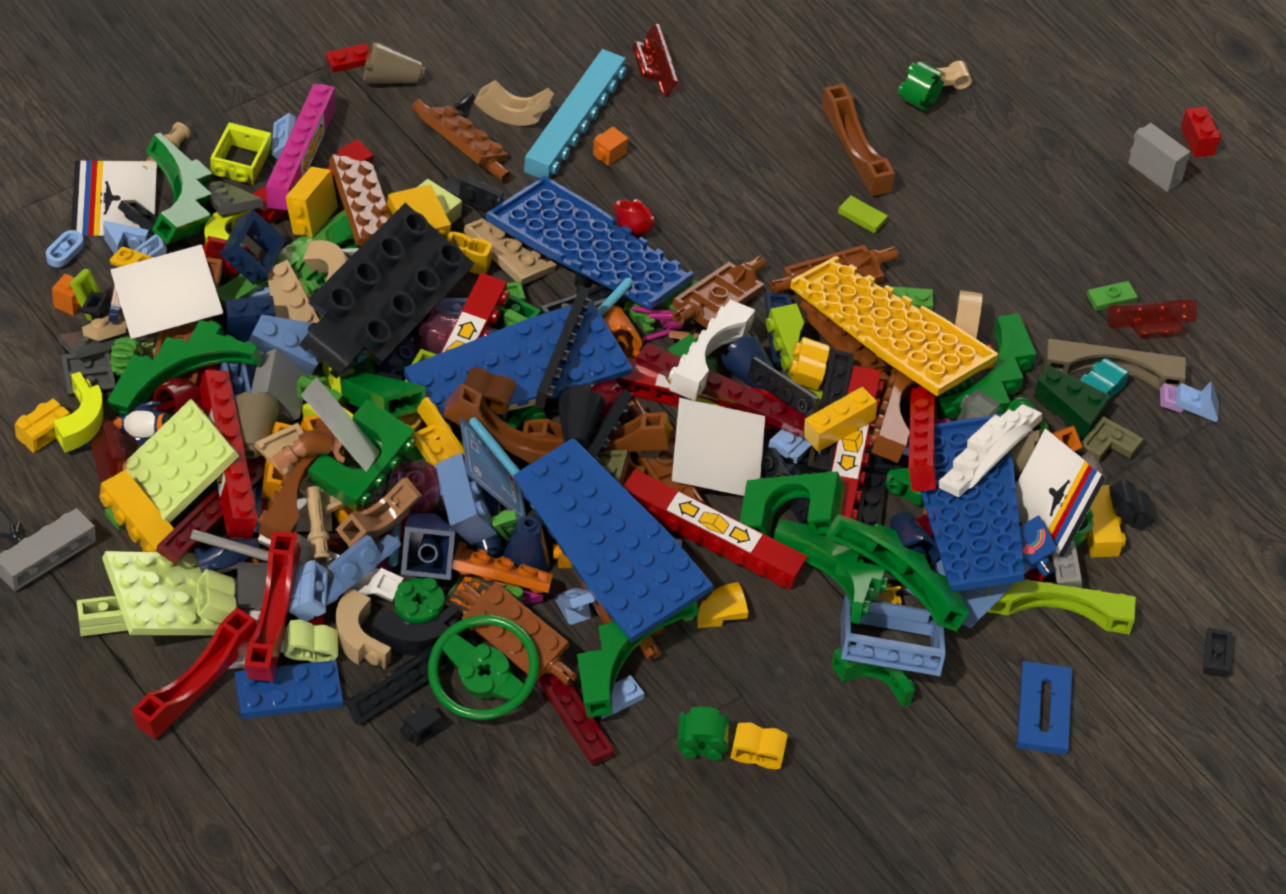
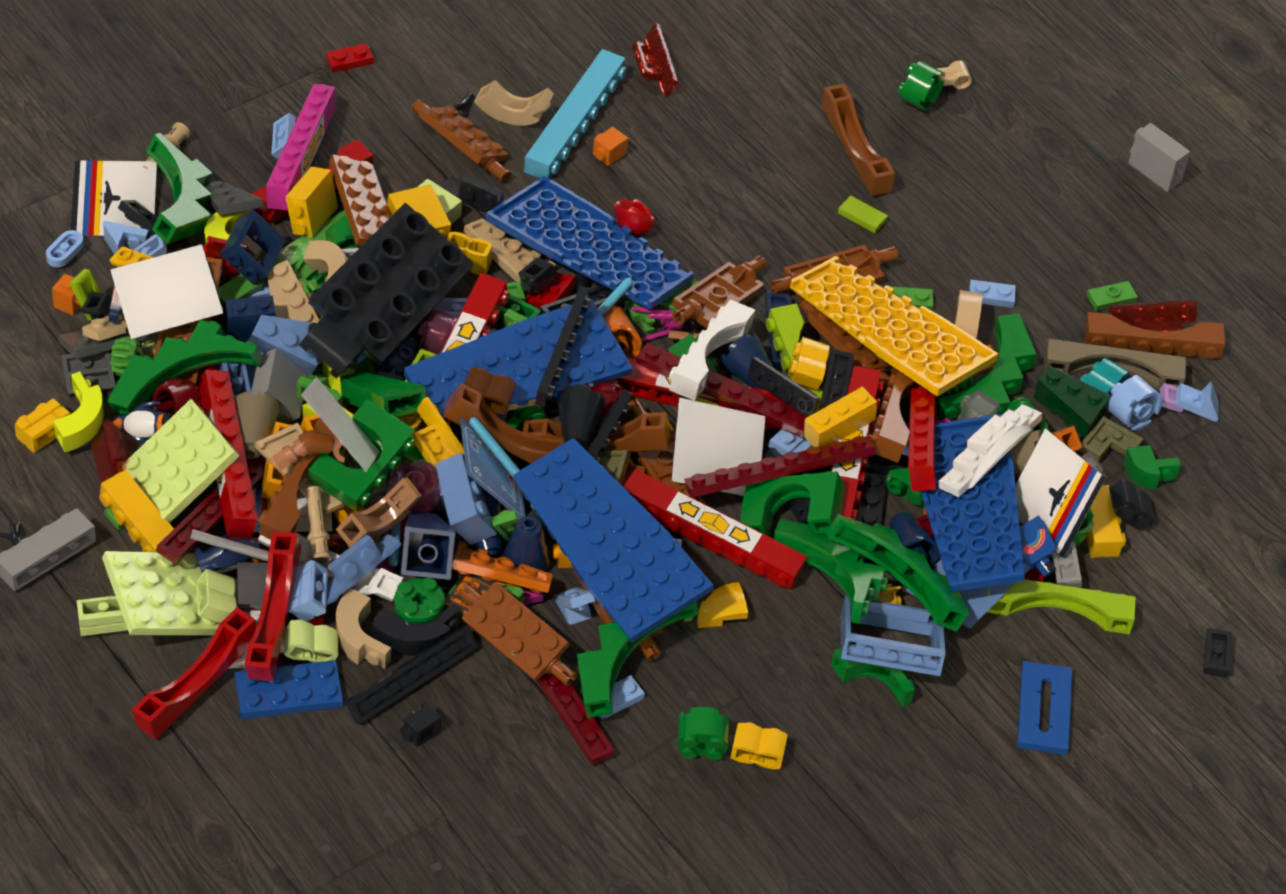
(236, 135): neon yellow window -> none
(391, 66): dark tan cone -> none
(474, 660): green piece -> none
(537, 276): none -> black brick
(553, 291): none -> red plate
(779, 466): none -> dark red plate
(994, 293): none -> light blue plate
(1134, 402): none -> light blue brick
(1147, 471): none -> green brick
(1200, 131): red brick -> none
(1200, 340): none -> dark orange arch

